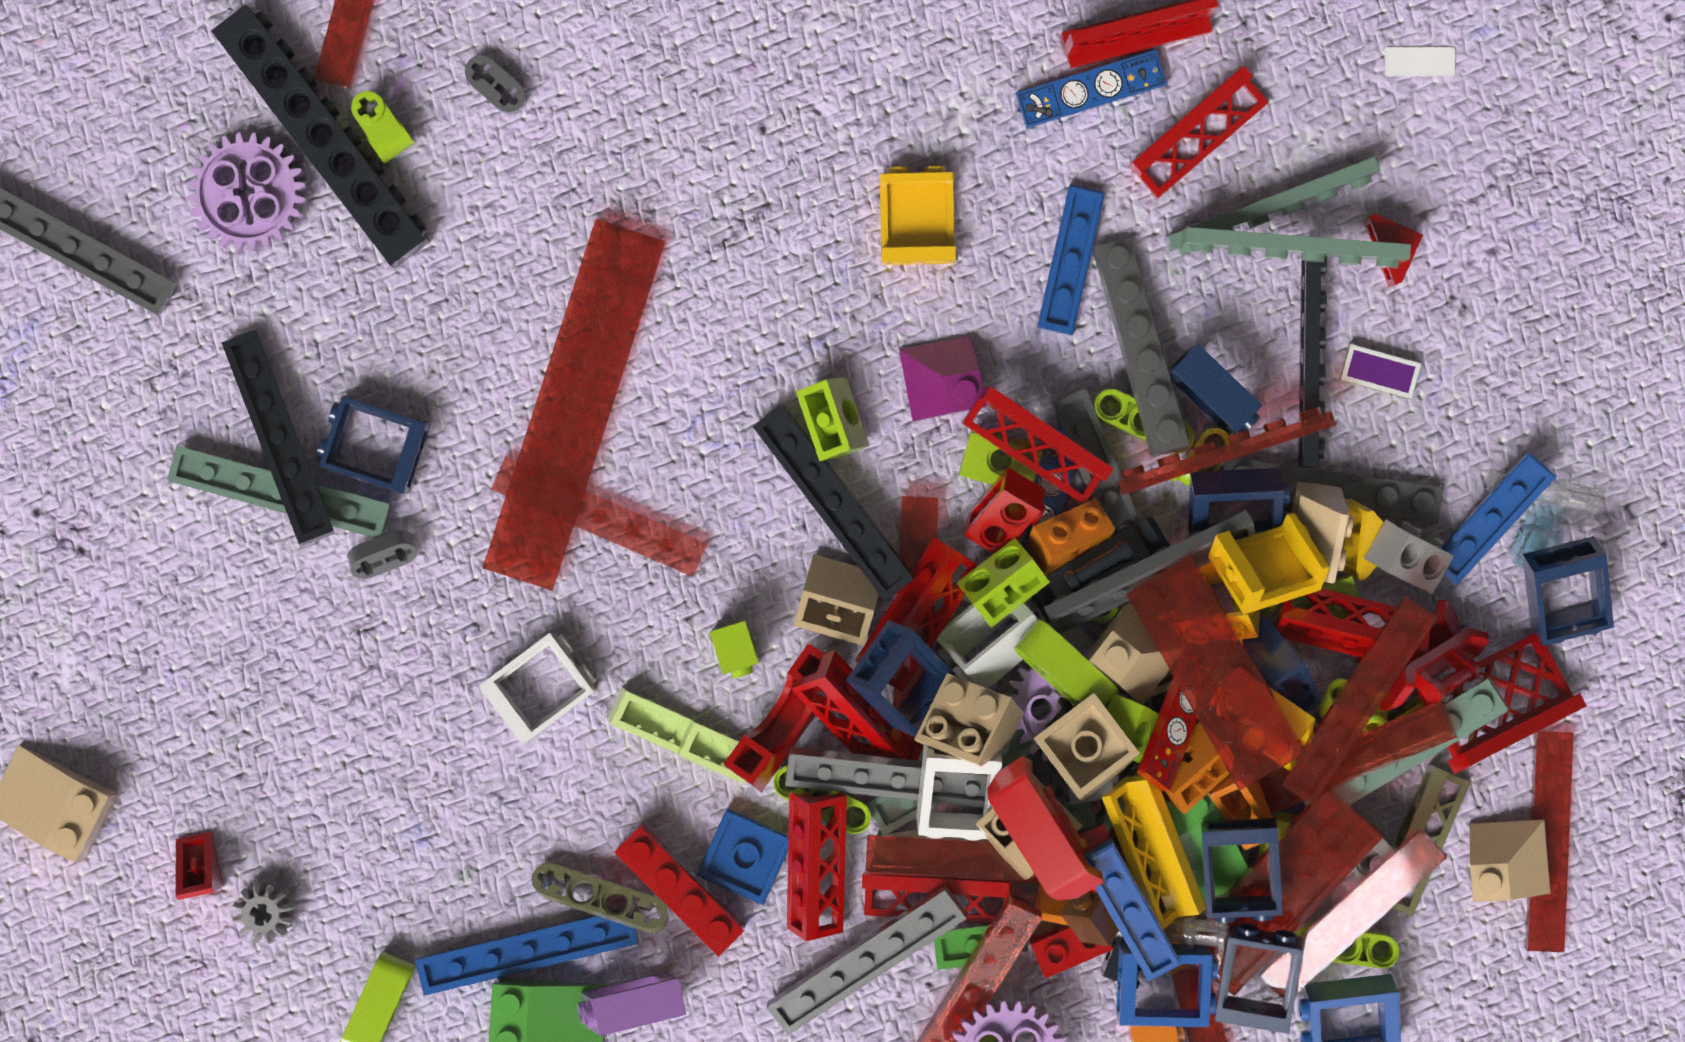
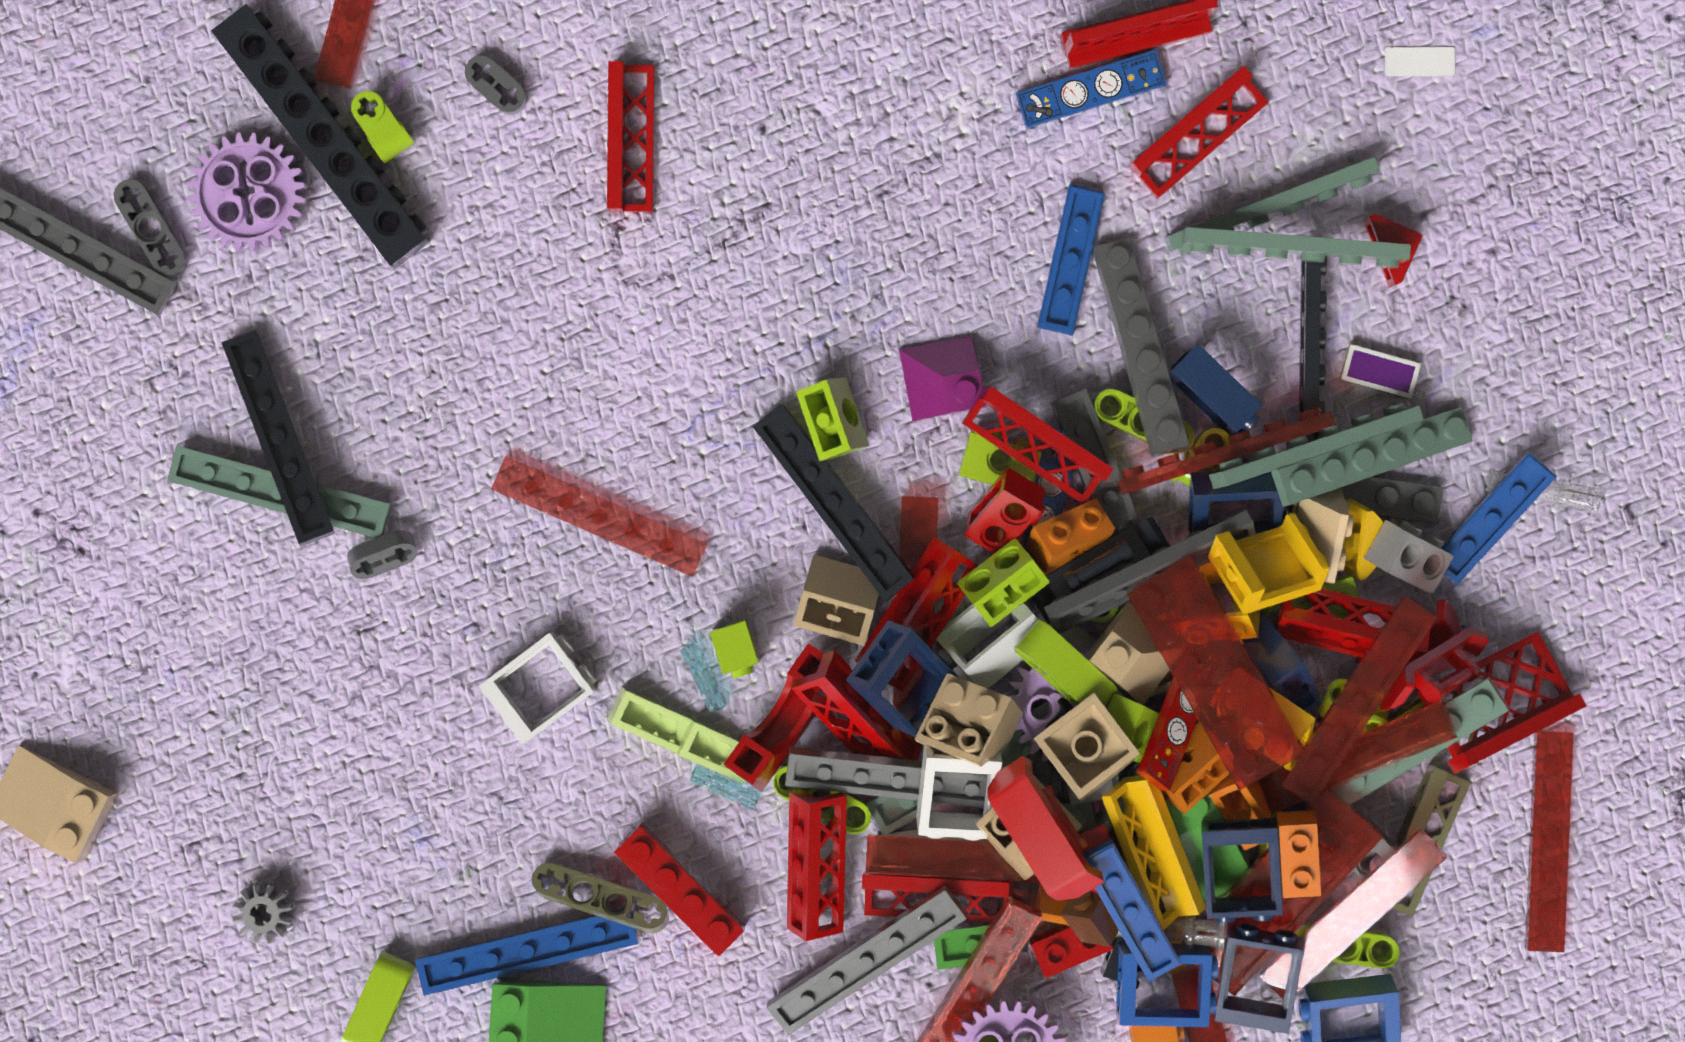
(128, 209): none -> dark grey beam
(197, 866): red slope -> none
(409, 458): dark blue window -> none
(574, 404): clear red plate -> none
(616, 137): none -> red fence
(631, 1003): medium lavender window -> none
(703, 677): none -> clear light blue axle
(725, 786): none -> clear light blue axle
(744, 856): blue plate -> none
(917, 216): yellow panel -> none
(1298, 854): none -> orange brick
(1302, 449): none -> sand green plate
(1371, 456): none -> sand green plate
(1508, 860): tan slope -> none
(1532, 538): clear light blue head -> none
(1562, 562): dark blue window -> none

